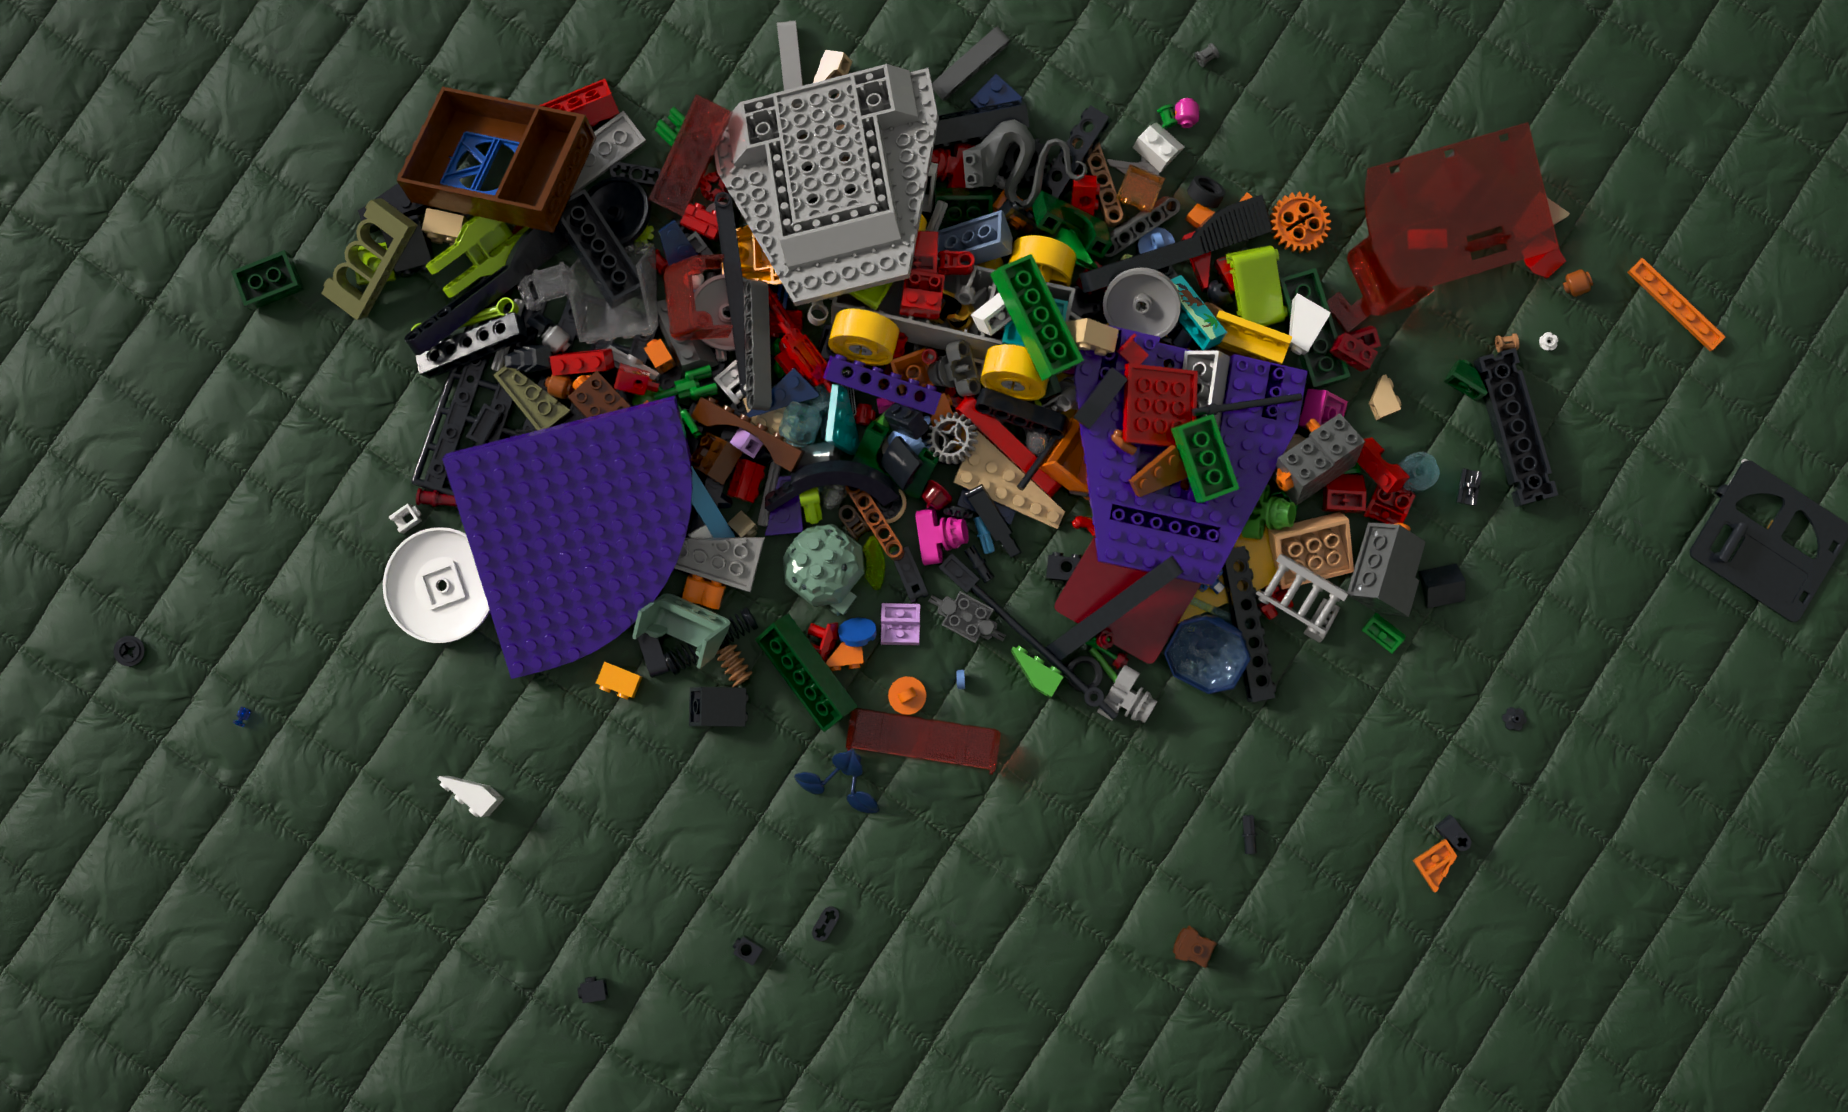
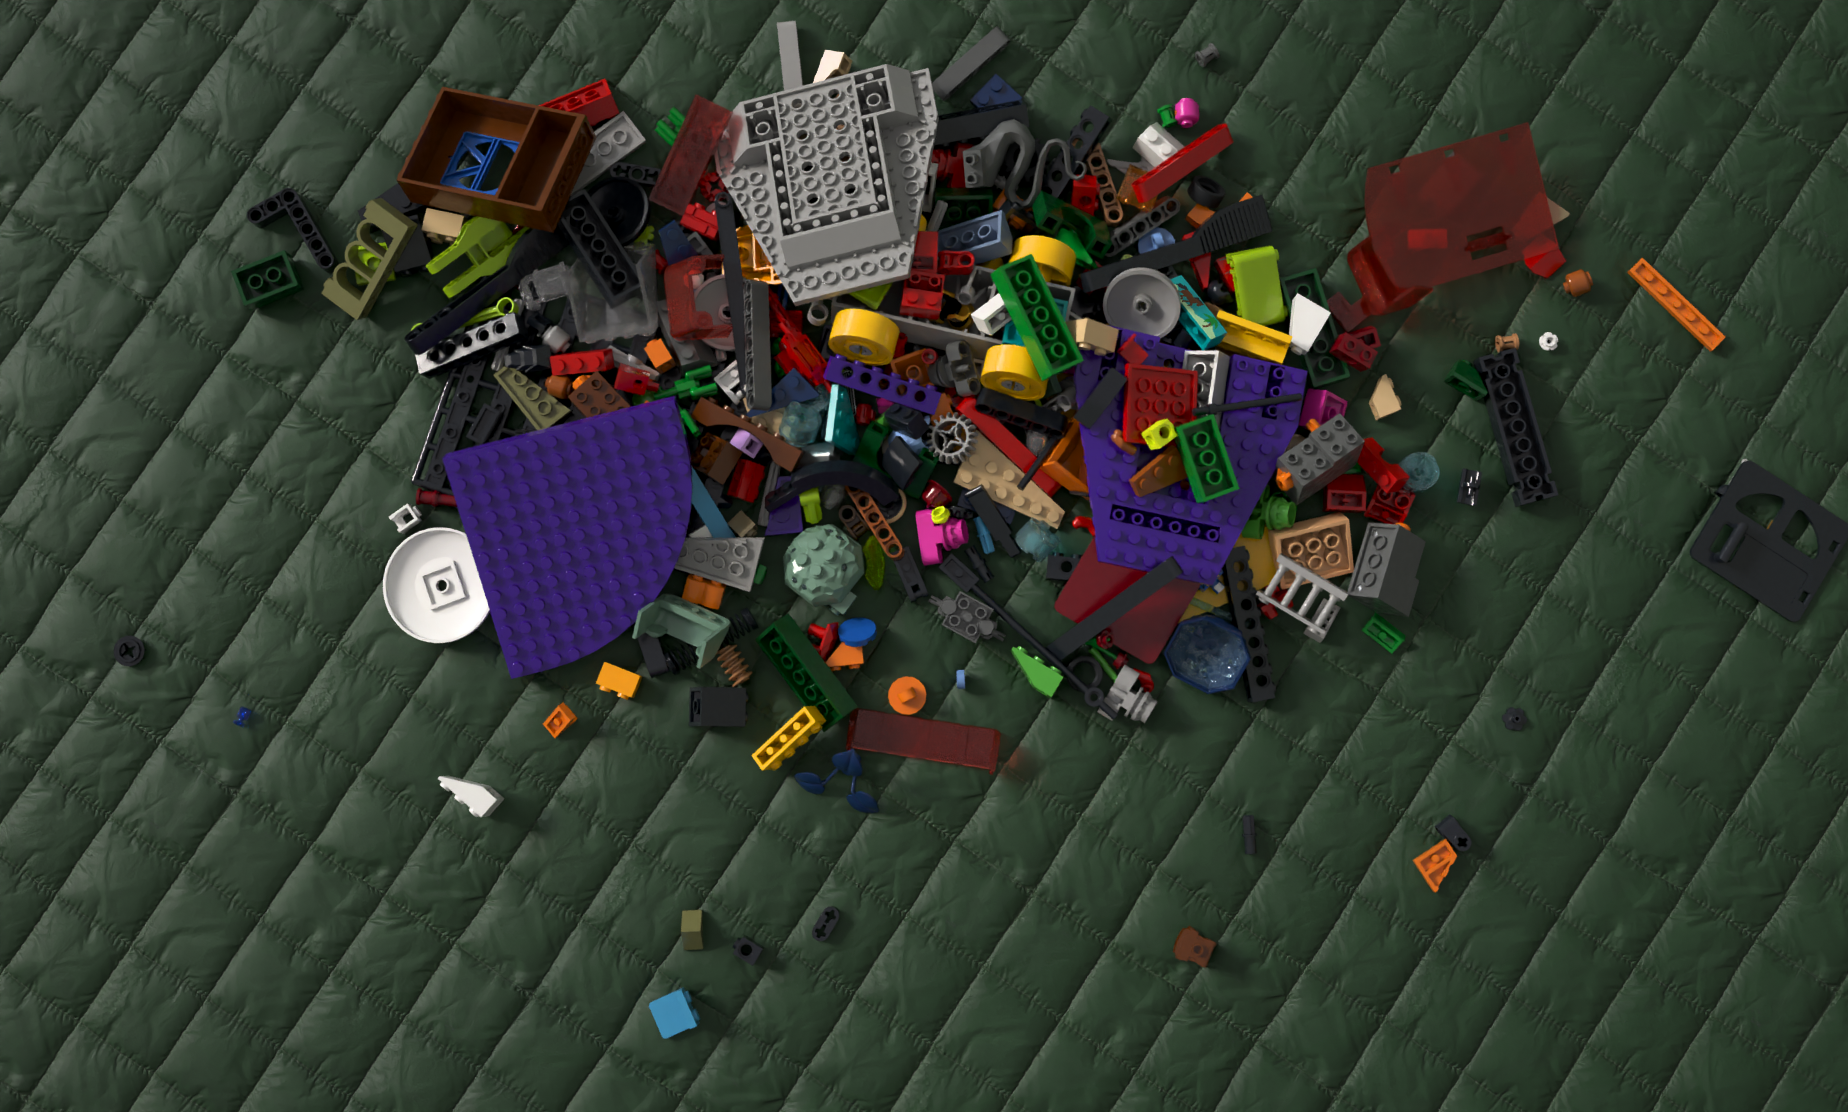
(302, 224): none -> black beam
(559, 720): none -> orange slope
(593, 990): black brick -> none
(674, 1013): none -> dark azure bracket
(692, 929): none -> olive slope
(760, 574): none -> green tile
(788, 738): none -> yellow brick
(900, 624): lavender slope -> none
(940, 515): none -> neon yellow plate
(1037, 539): none -> clear light blue brick
(1145, 680): none -> red arm
(1153, 436): none -> neon yellow brick
(1182, 163): none -> red beam
(1309, 236): orange gear -> none
(1442, 585): black slope -> none

